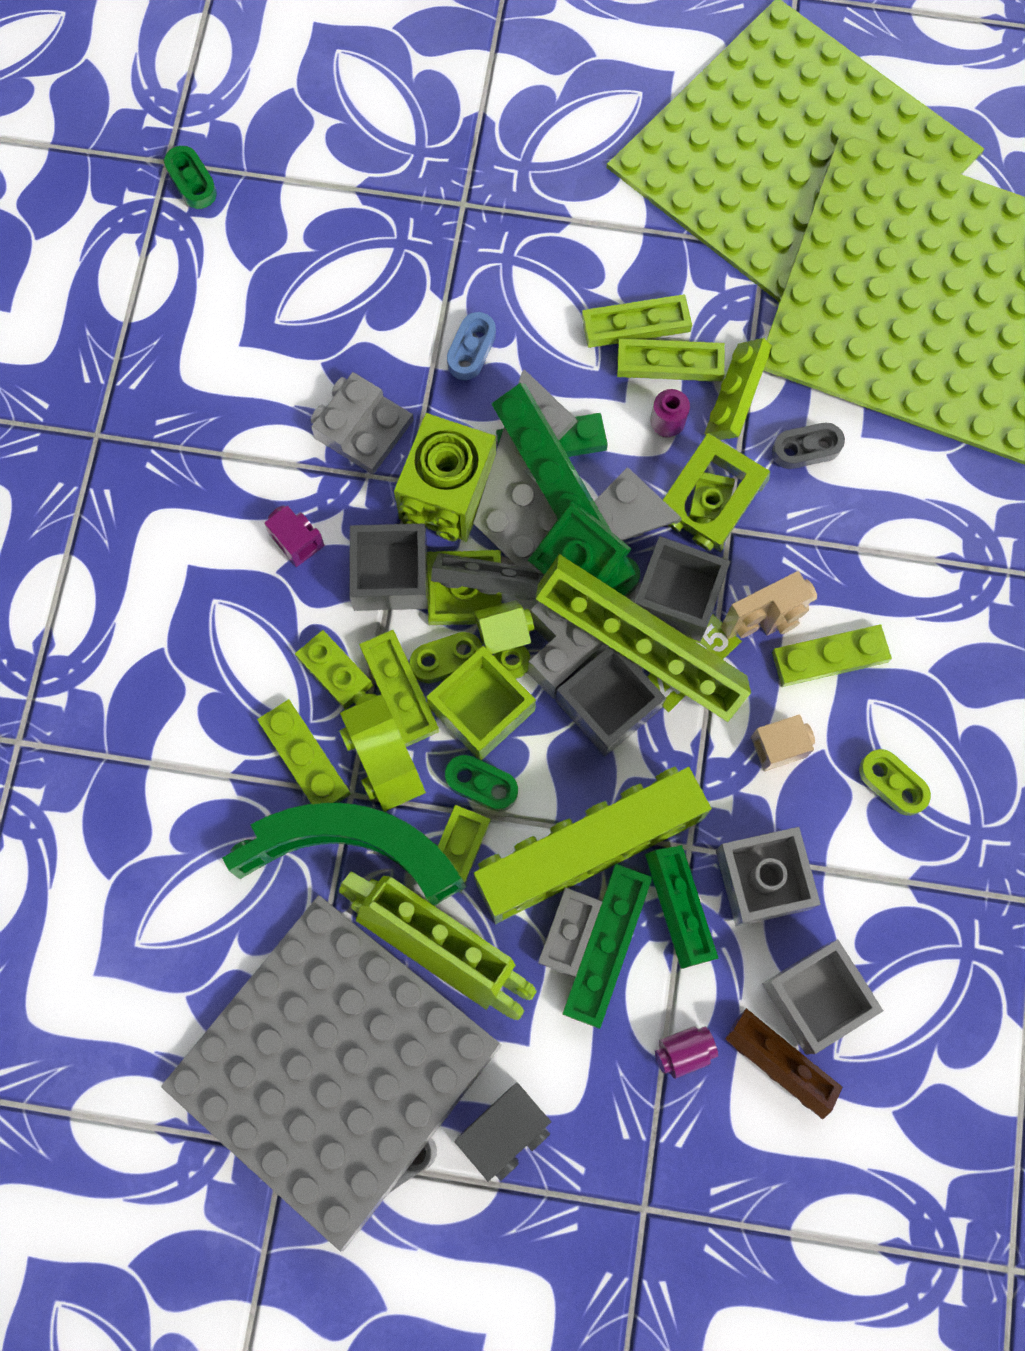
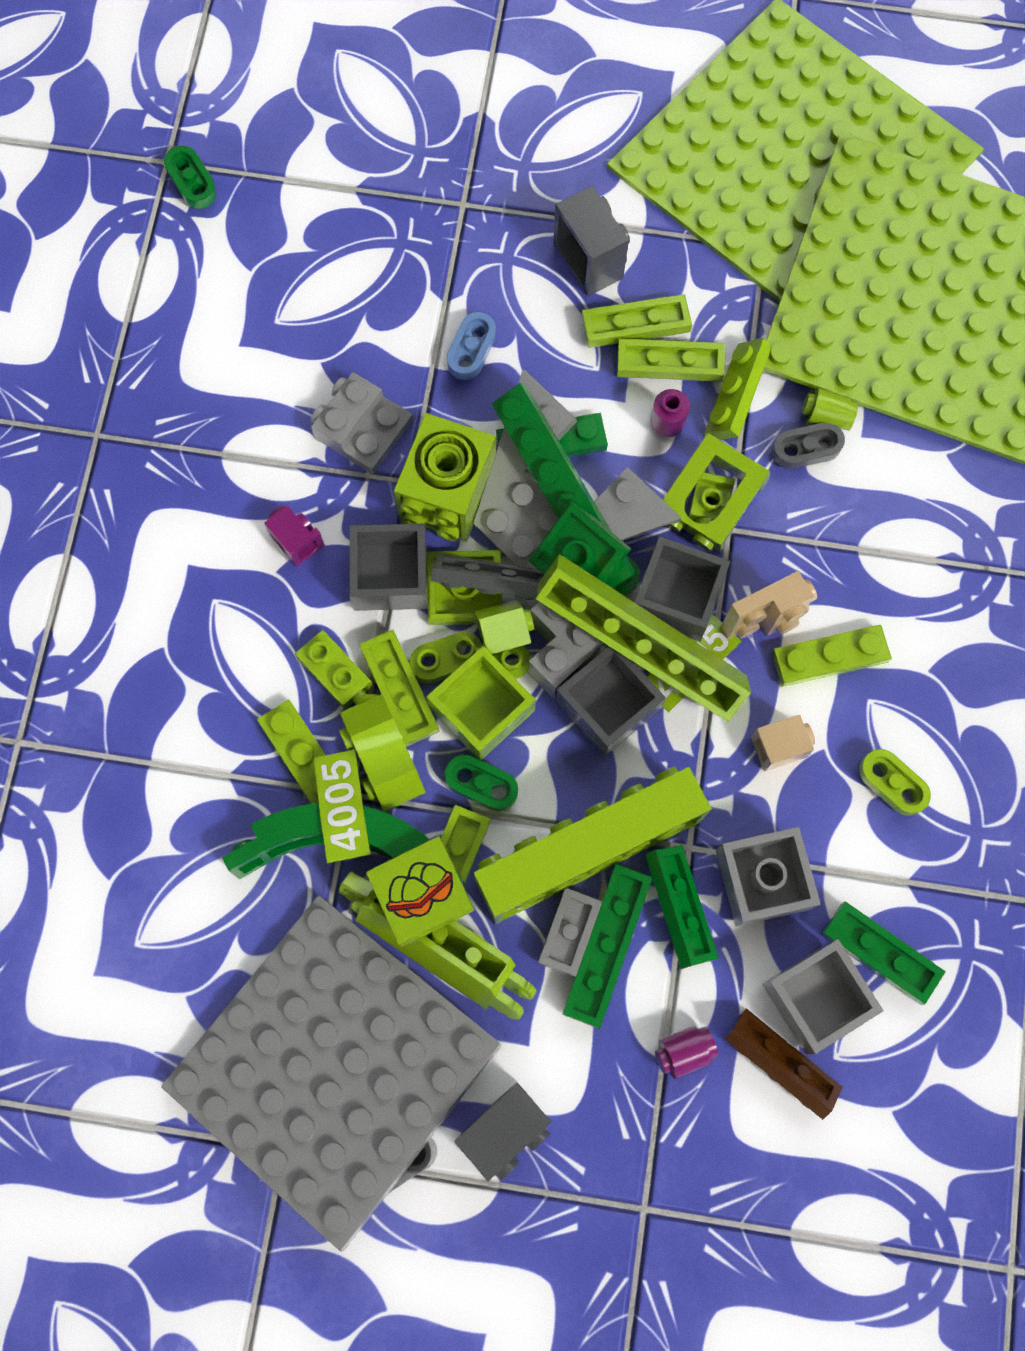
(341, 806): none -> lime sticker
(420, 891): none -> lime tile
(590, 240): none -> dark grey piece
(830, 408): none -> lime brick
(884, 953): none -> green plate

